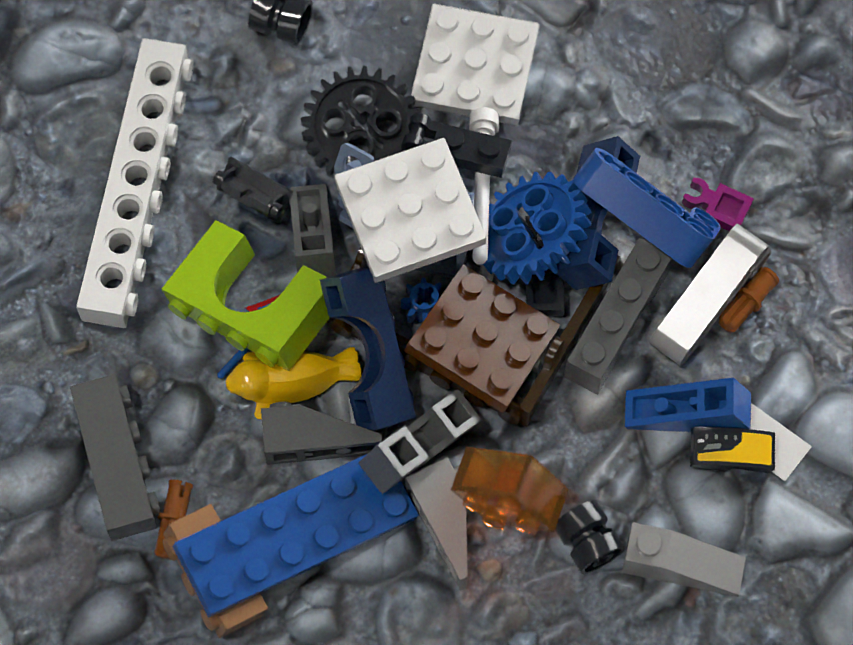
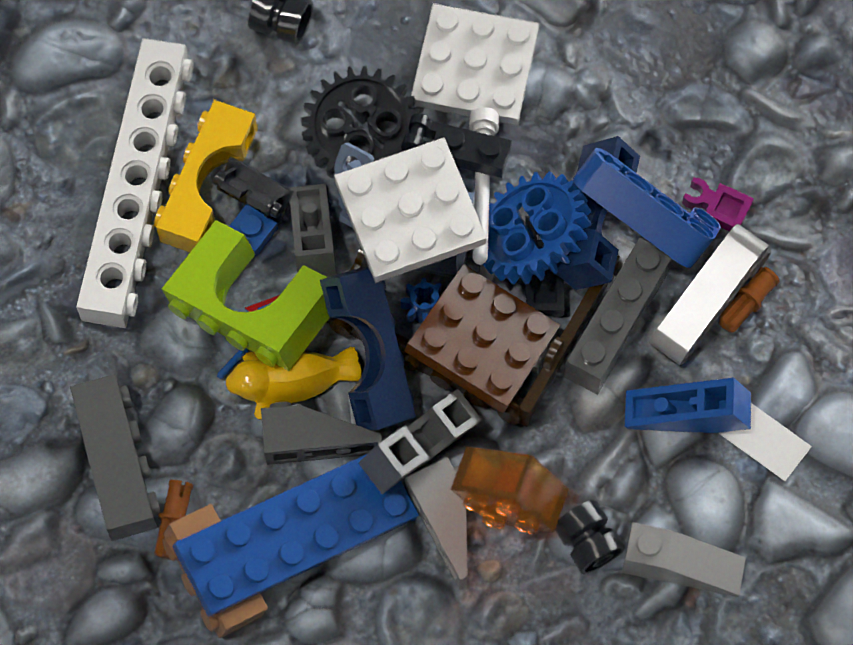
(222, 134): none -> yellow arch
(255, 227): none -> blue plate
(732, 448): slope -> none

